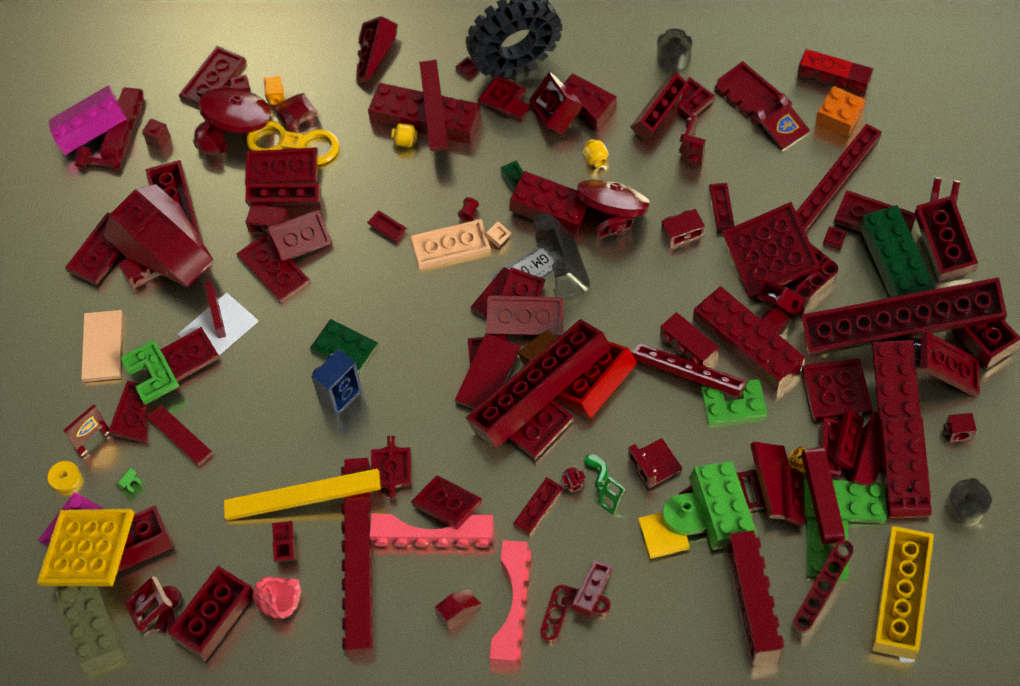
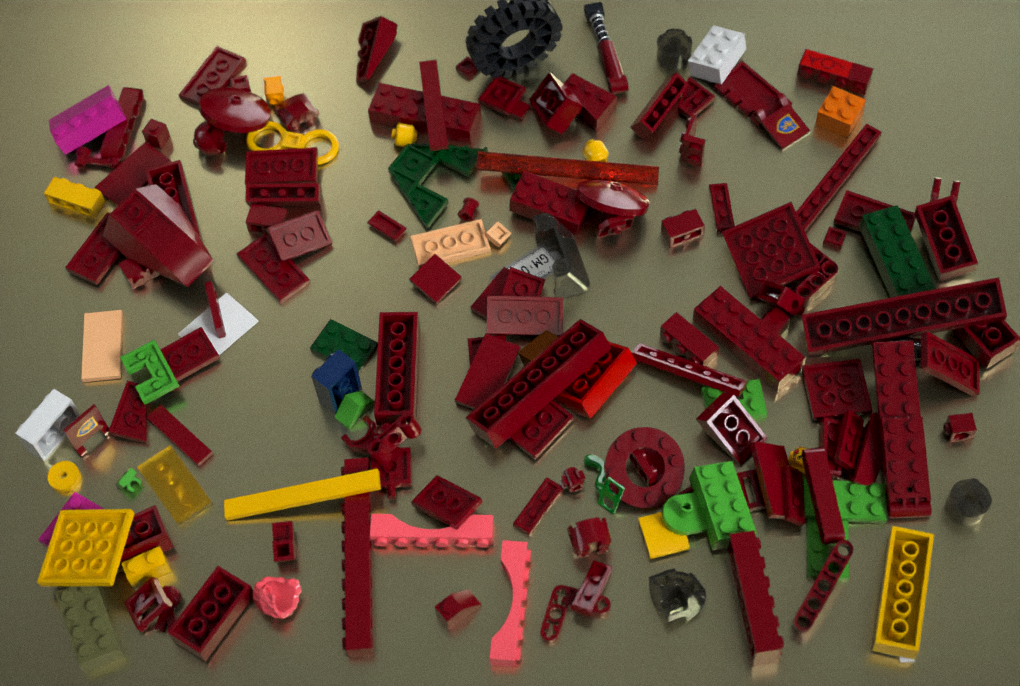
(45, 426): none -> white brick
(74, 197): none -> yellow brick
(130, 174): none -> dark red tile
(145, 565): none -> yellow brick
(175, 485): none -> clear yellow tile
(353, 408): none -> bright green slope
(383, 440): none -> dark red piece
(396, 366): none -> dark red brick
(414, 166): none -> dark green wing
(435, 279): none -> dark red tile
(568, 168): none -> clear red plate
(590, 536): none -> dark red brick
(616, 78): none -> dark red piece
(673, 466): none -> dark red plate
(676, 594): none -> clear smoke brick
(717, 54): none -> white brick
(731, 427): none -> dark red slope

